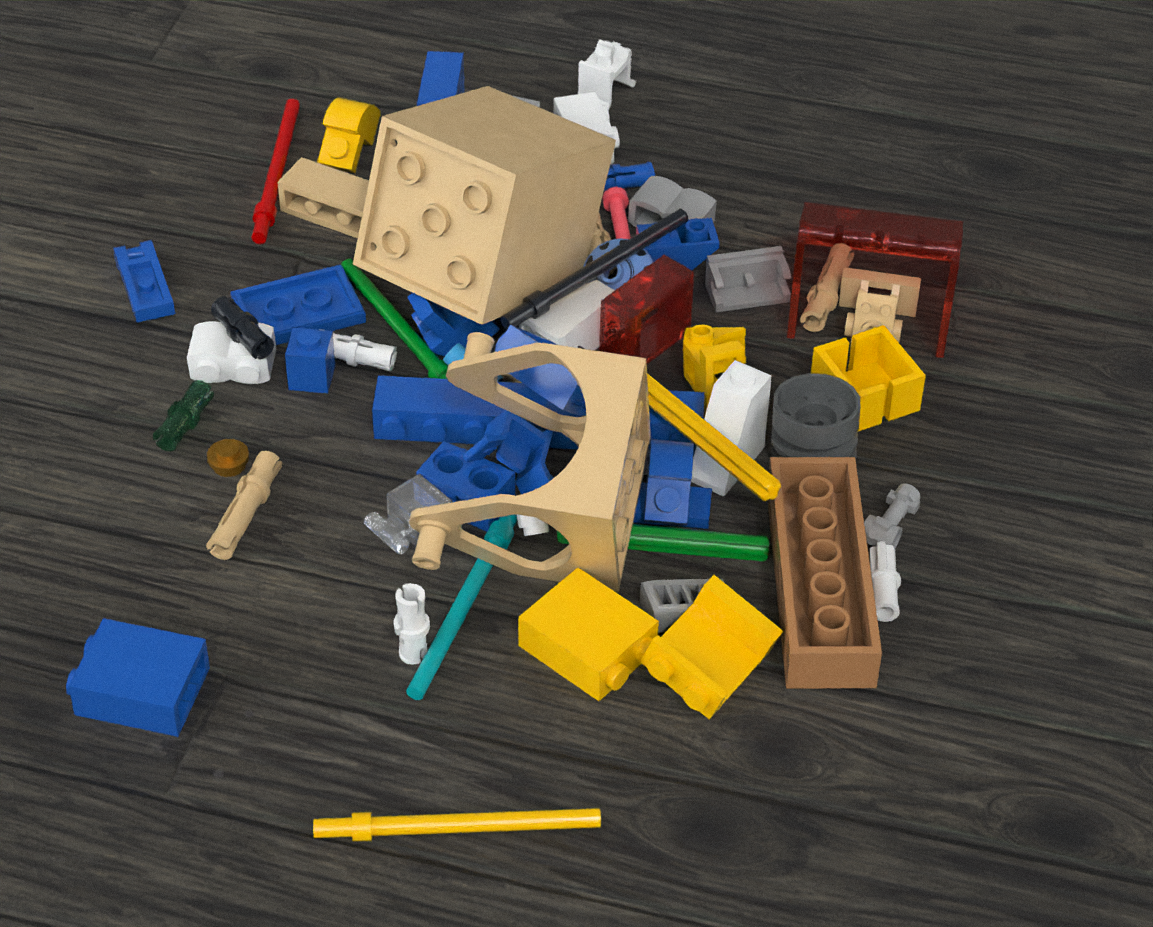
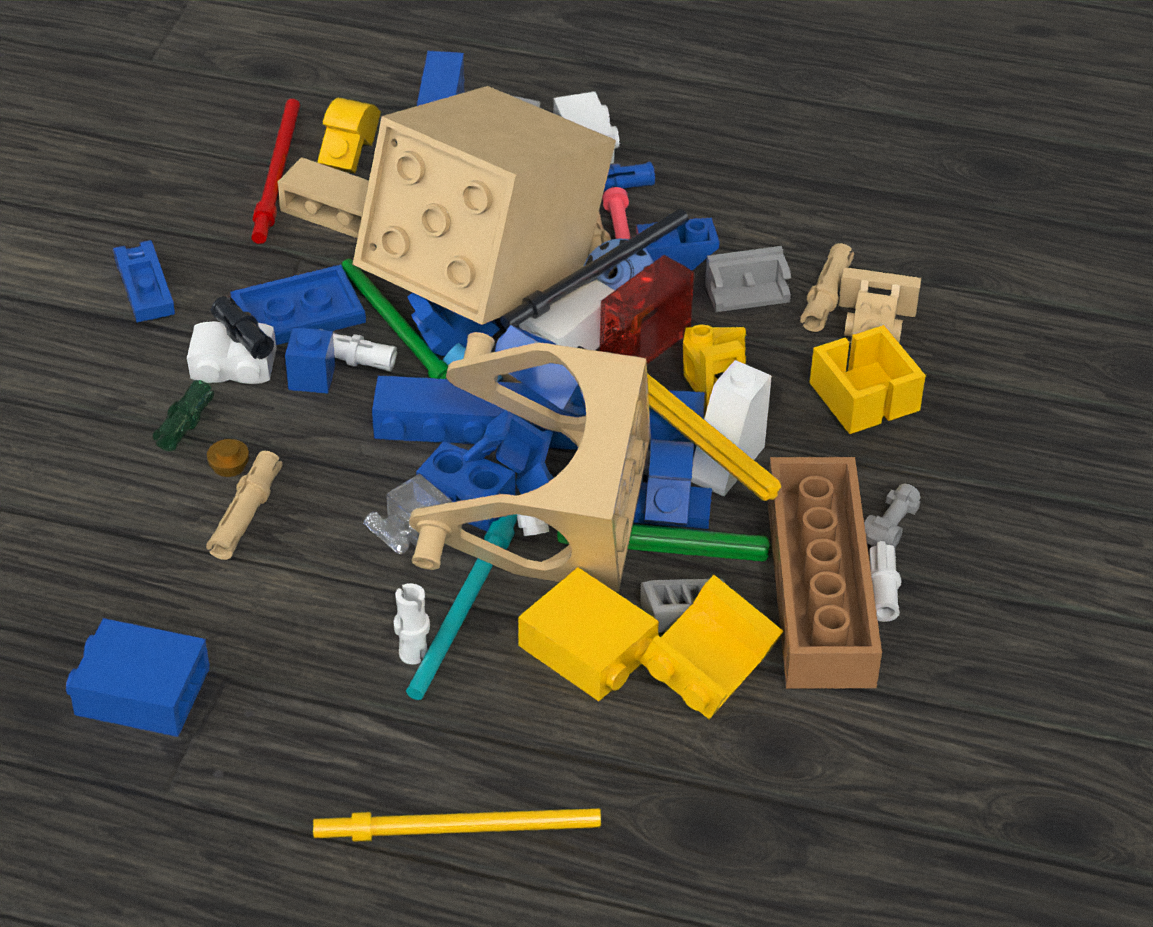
(605, 65): white piece -> none
(663, 196): light grey brick -> none
(815, 417): dark grey wheel -> none
(880, 234): clear red windscreen -> none

